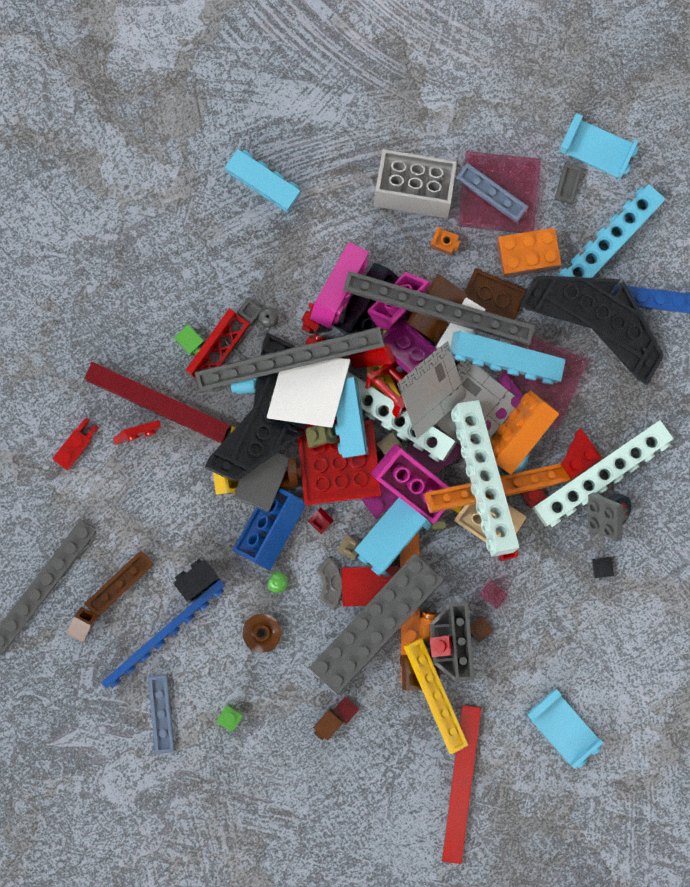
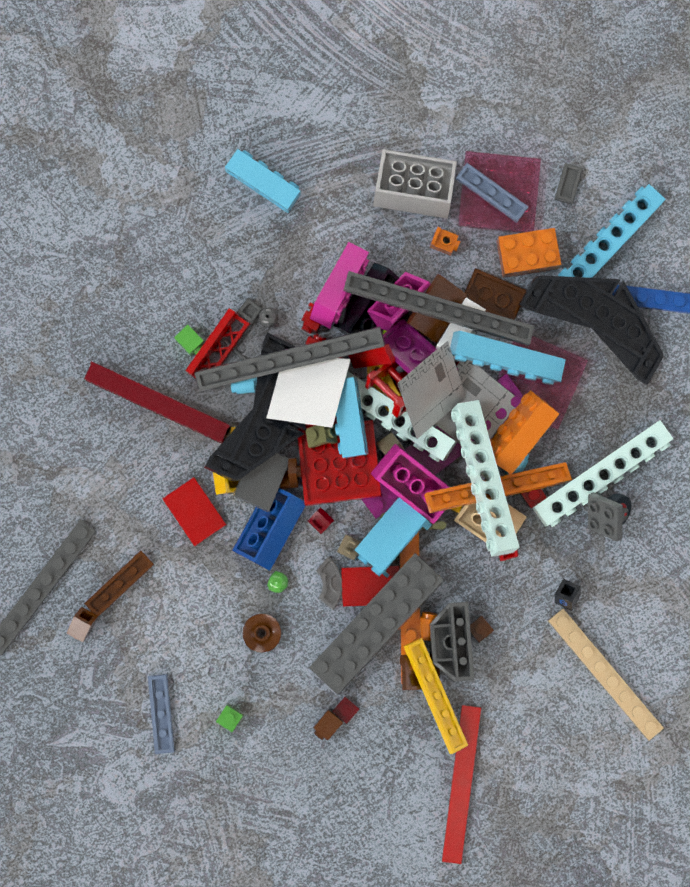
(74, 445): red hinge -> none
(133, 433): red wing -> none
(158, 640): blue plate -> none
(194, 511): none -> red tile
(196, 580): black brick -> none
(440, 646): plate -> none
(493, 594): clear pink panel -> none
(564, 729): medium azure panel -> none
(567, 594): none -> black brick
(580, 455): red wing -> none
(598, 148): medium azure panel -> none
(602, 567): black plate -> none
(605, 674): none -> tan plate

